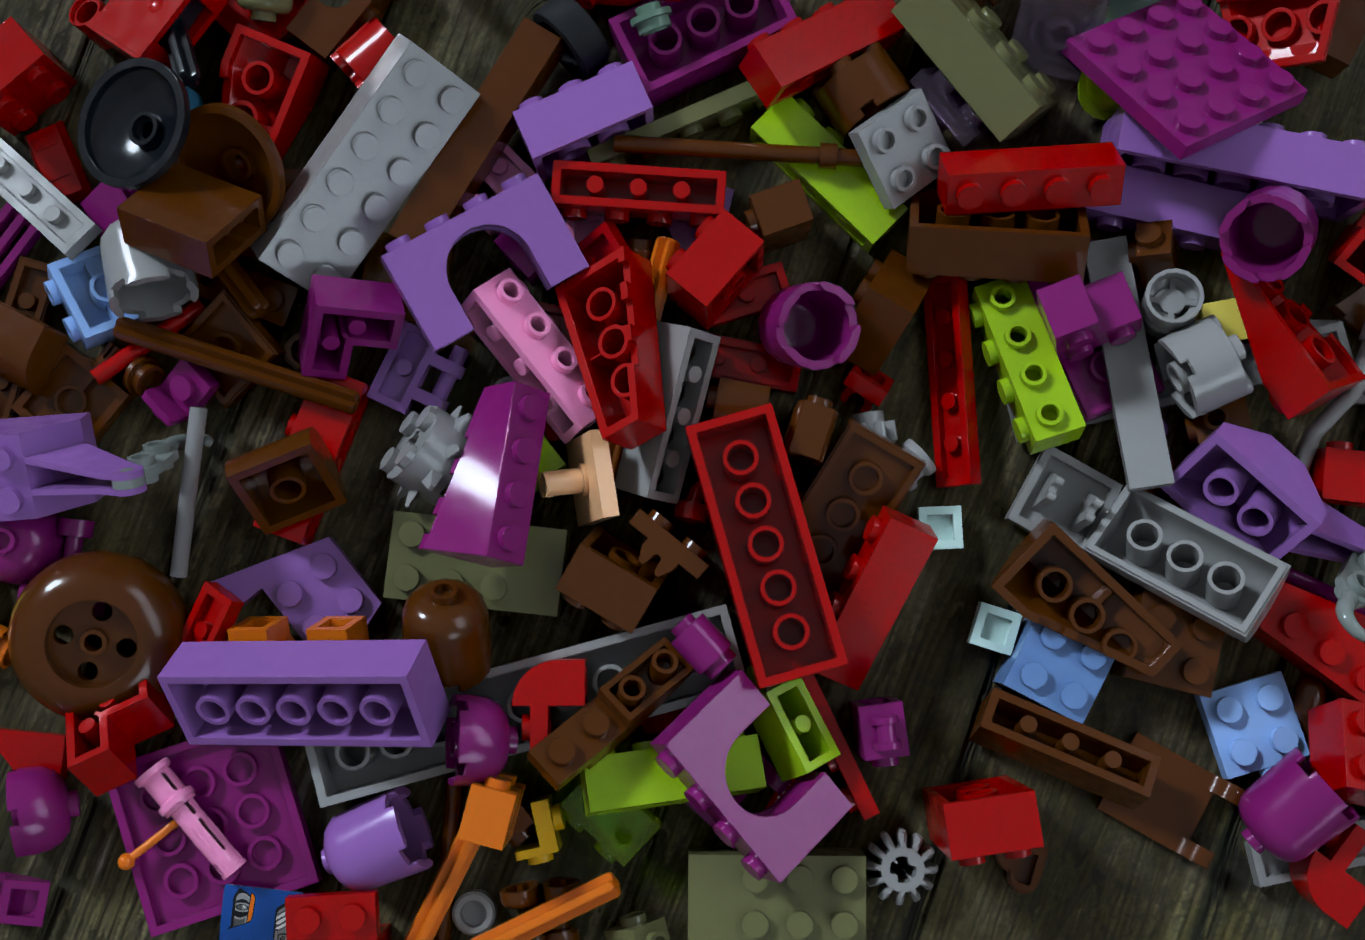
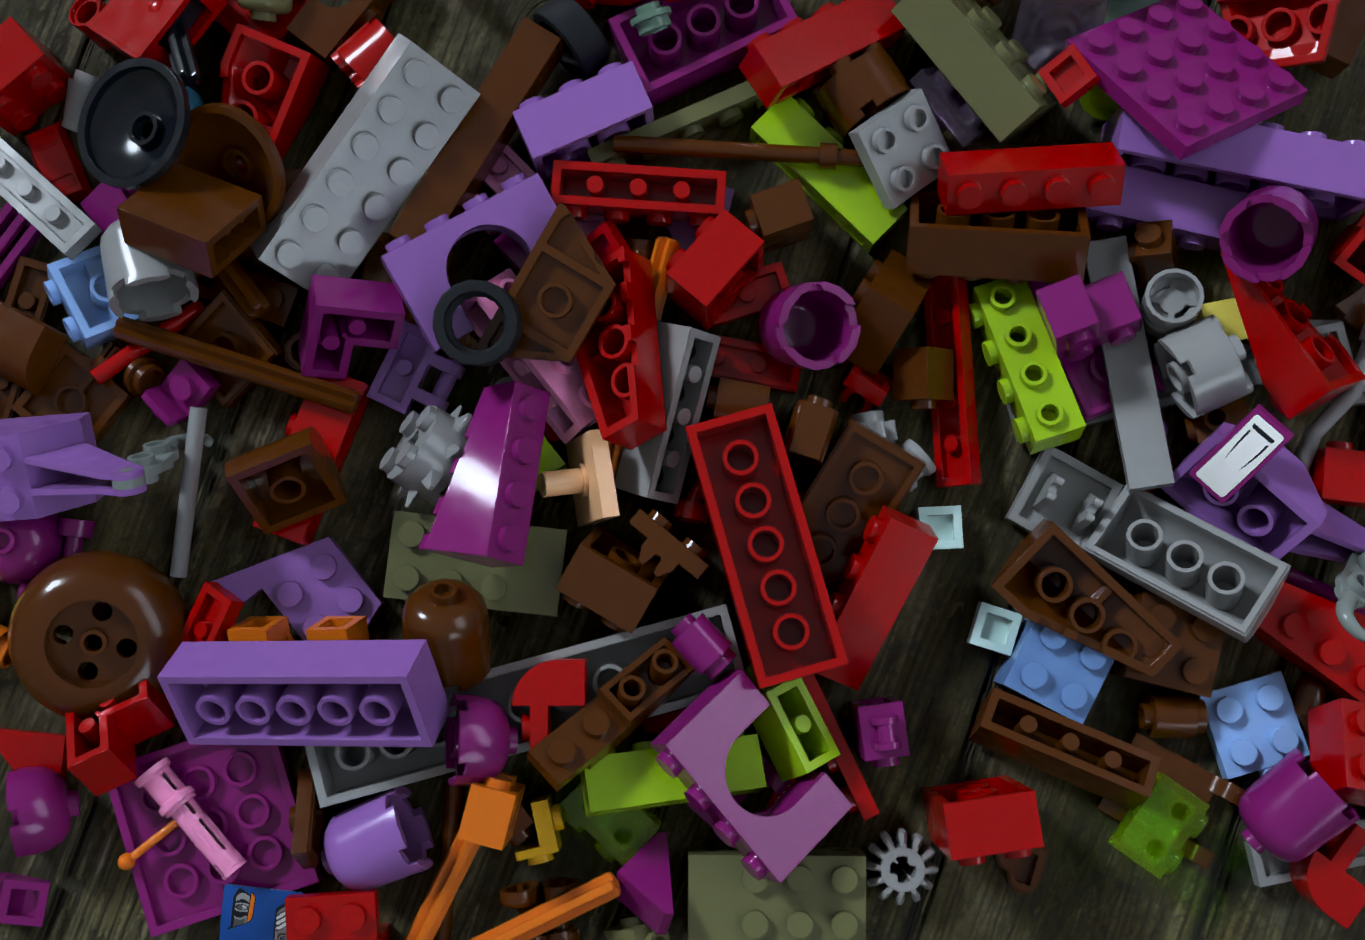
(76, 93): none -> light grey cone
(306, 823): none -> reddish brown plate
(444, 314): none -> black tyre
(474, 912): light grey tile -> none
(557, 292): none -> reddish brown wing
(647, 884): none -> magenta slope
(923, 376): none -> reddish brown brick
(1069, 75): none -> red tile
(1161, 826): none -> clear neon green brick
(1172, 716): none -> reddish brown brick
(1241, 453): none -> white slope

